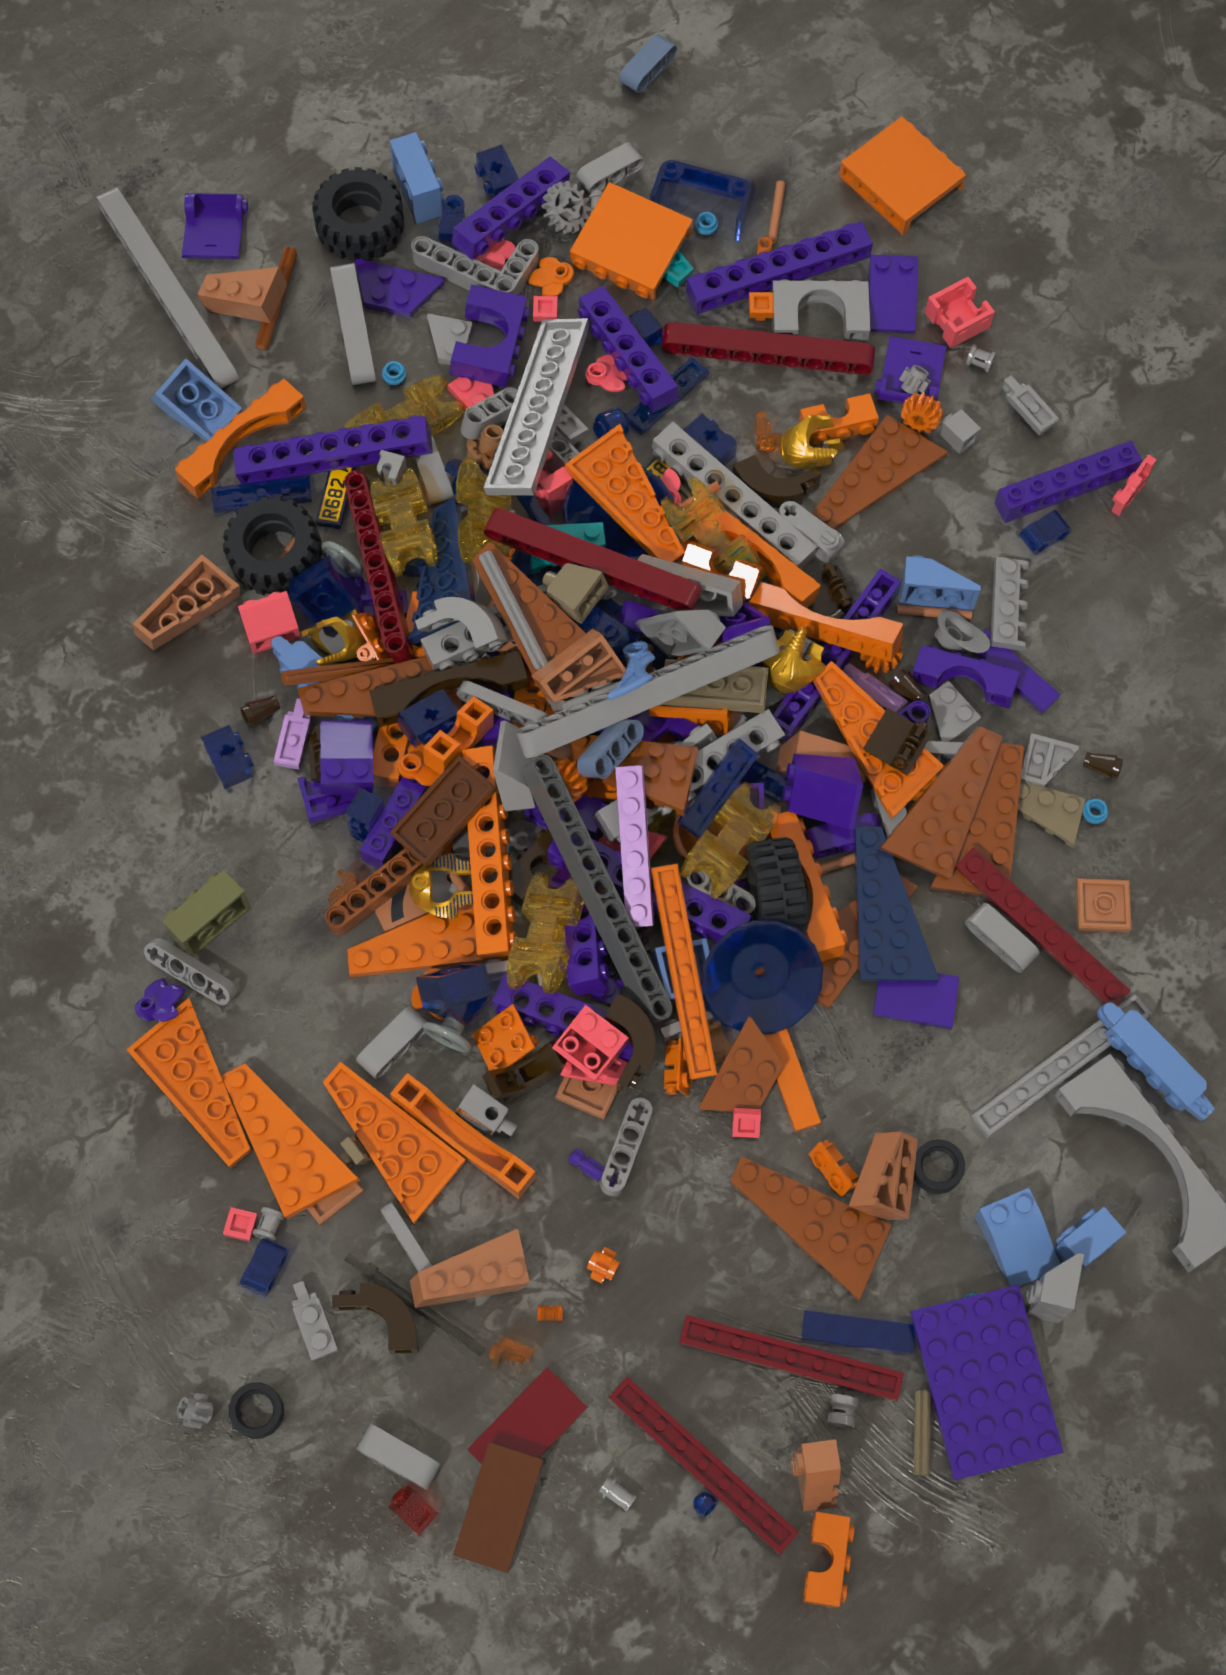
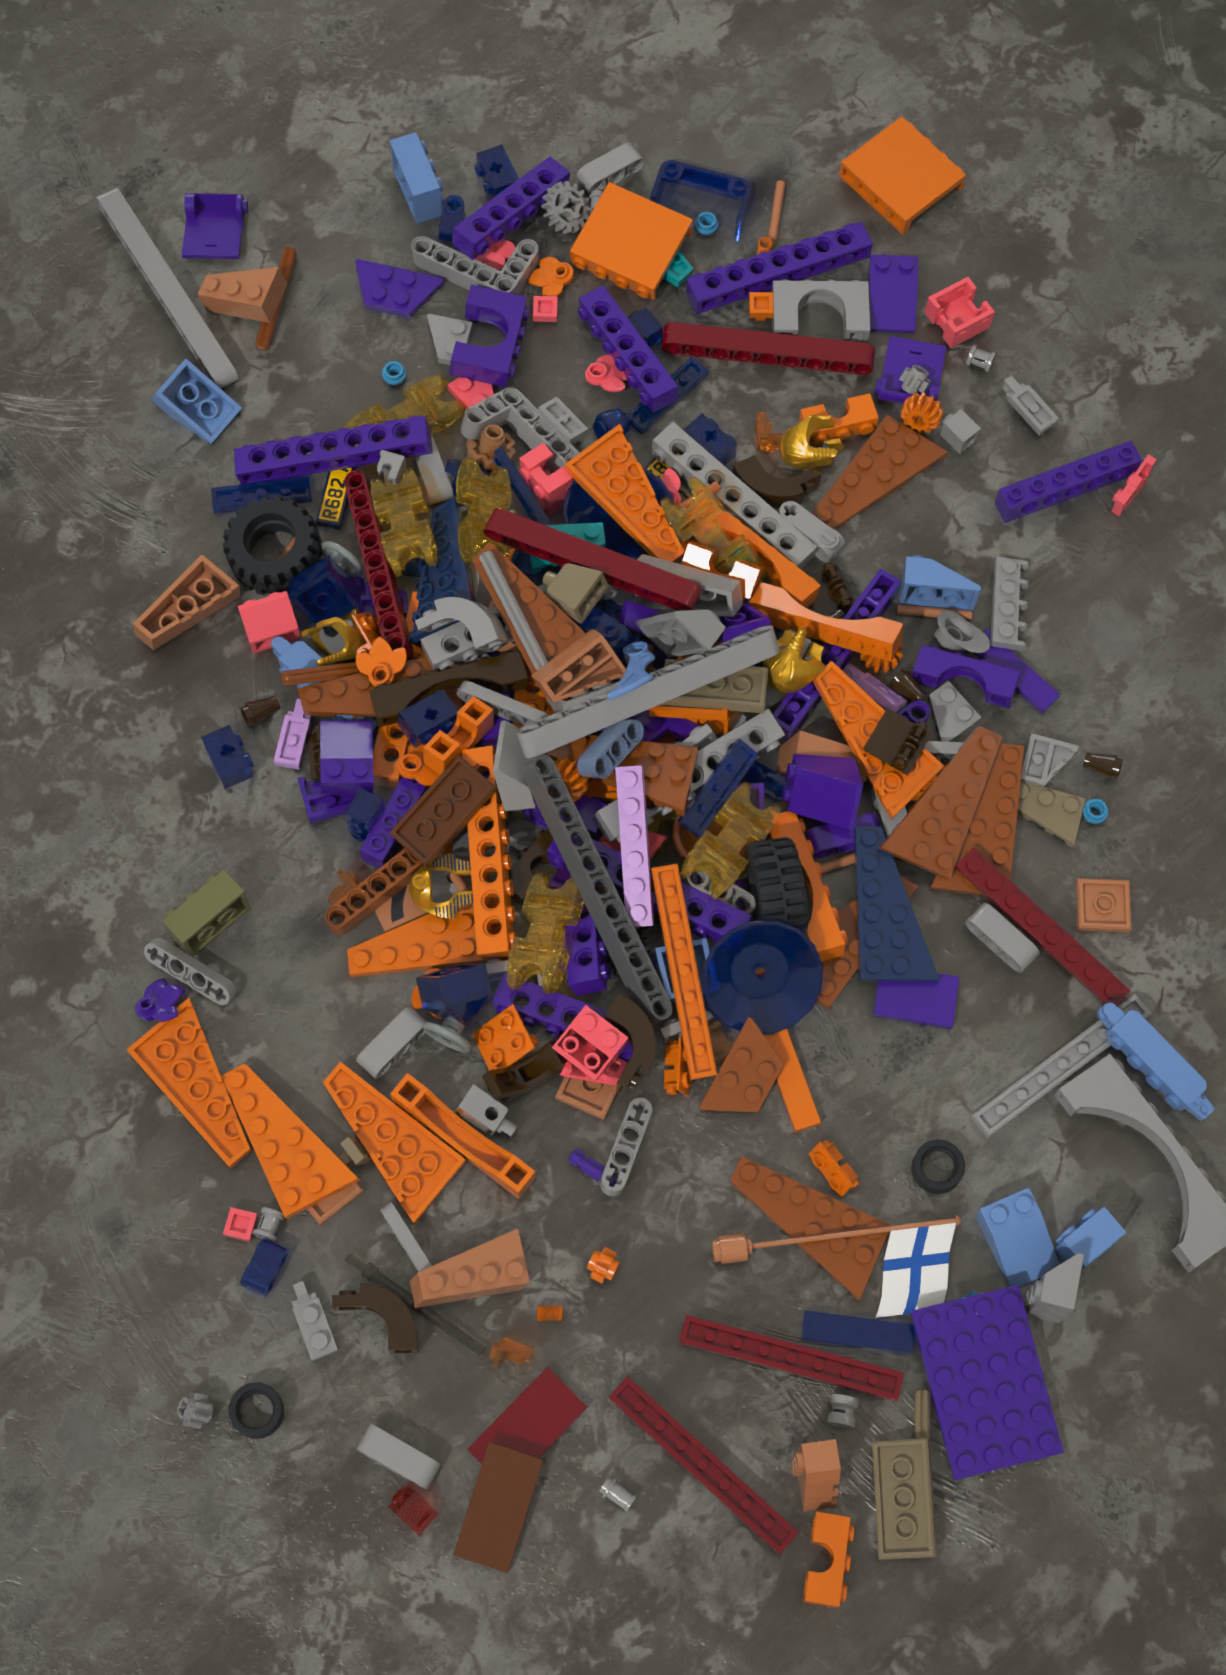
(276, 407): orange arch -> none
(353, 323): light grey beam -> none
(358, 189): black tyre -> none
(381, 659): none -> orange plate
(537, 407): light grey plate -> none
(607, 996): dark purple plate -> none
(648, 63): sand blue beam -> none
(704, 1504): clear blue hinge -> none
(746, 1122): coral plate -> none
(887, 1177): nougat wedge -> none
(904, 1499): none -> dark tan tile
(912, 1264): none -> flag
(1045, 532): clear blue axle -> none

